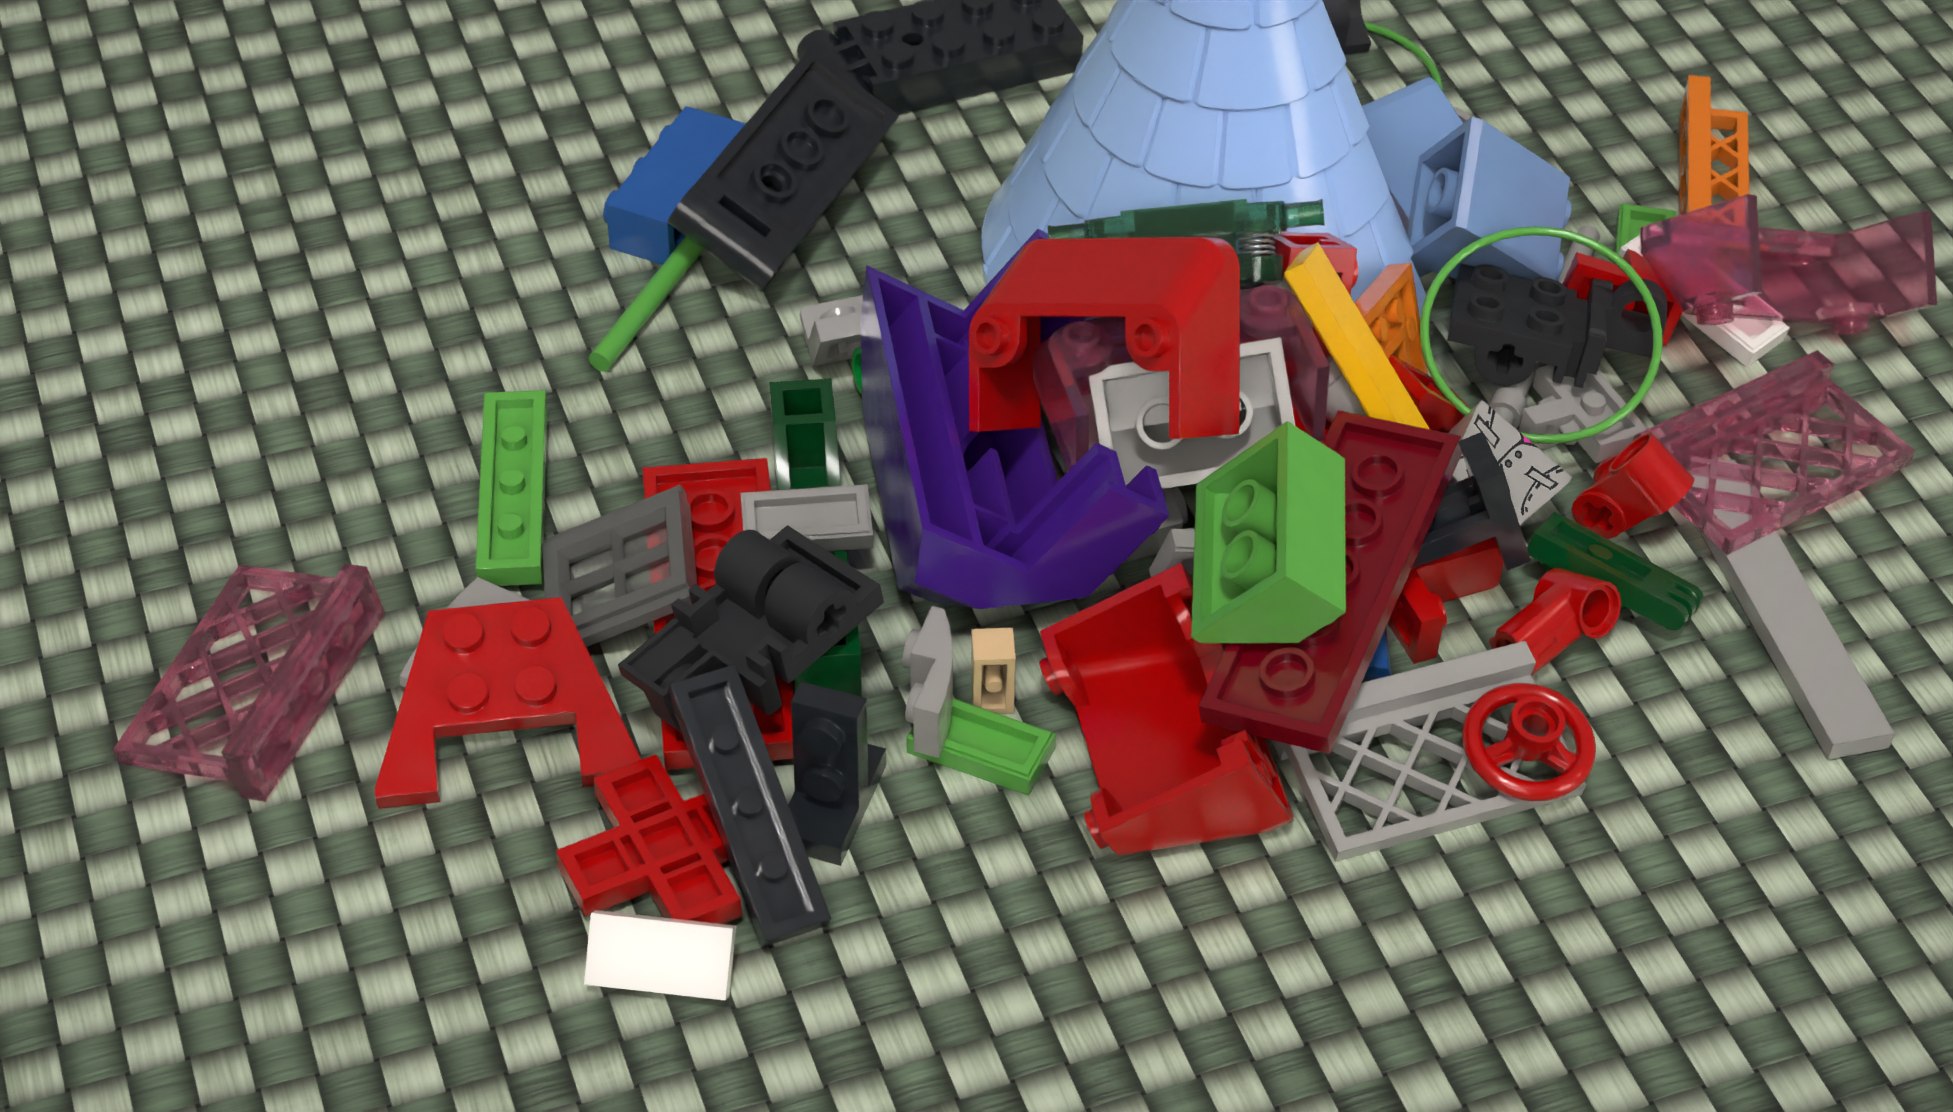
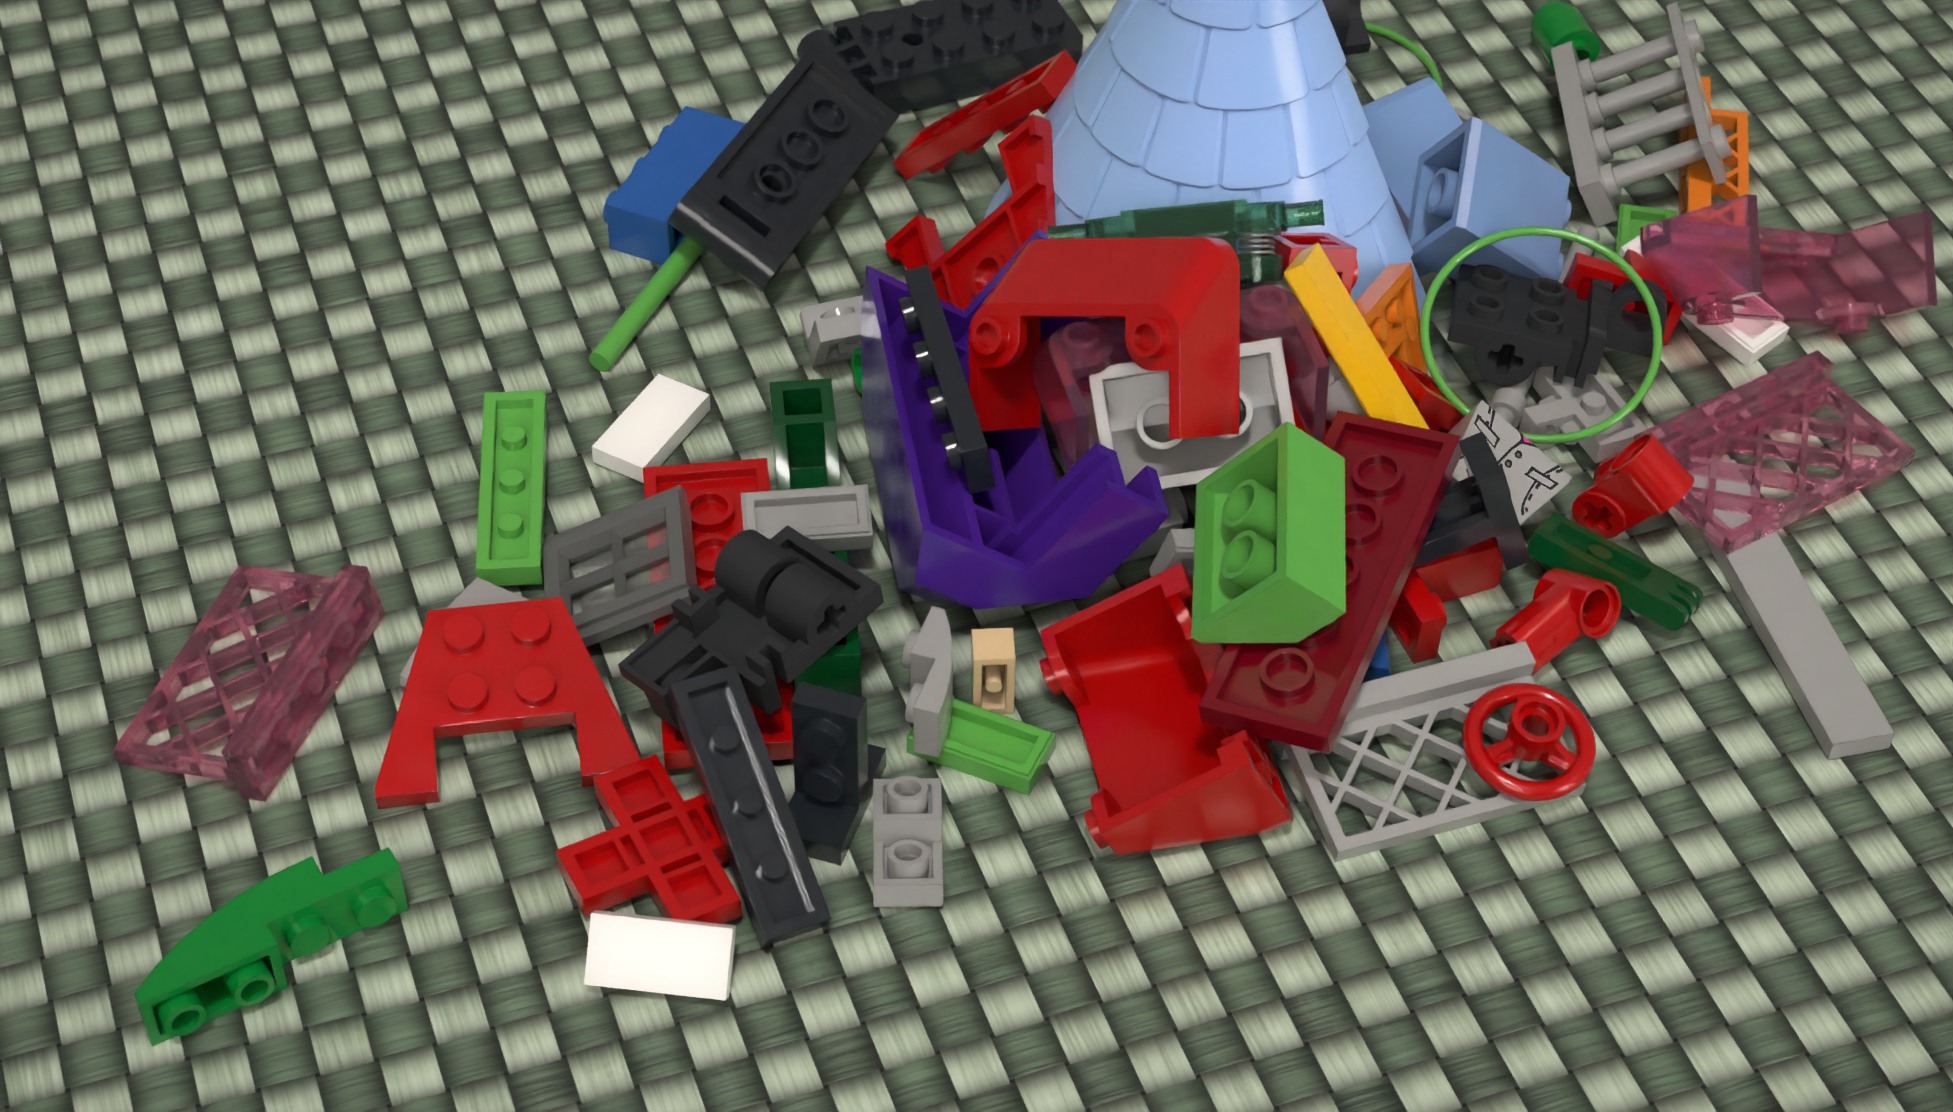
(242, 946): none -> green slope
(651, 427): none -> white tile
(907, 842): none -> light grey slope
(950, 398): none -> black plate
(978, 120): none -> red plate
(984, 251): none -> red wing
(1561, 23): none -> green brick
(1587, 111): none -> light grey fence

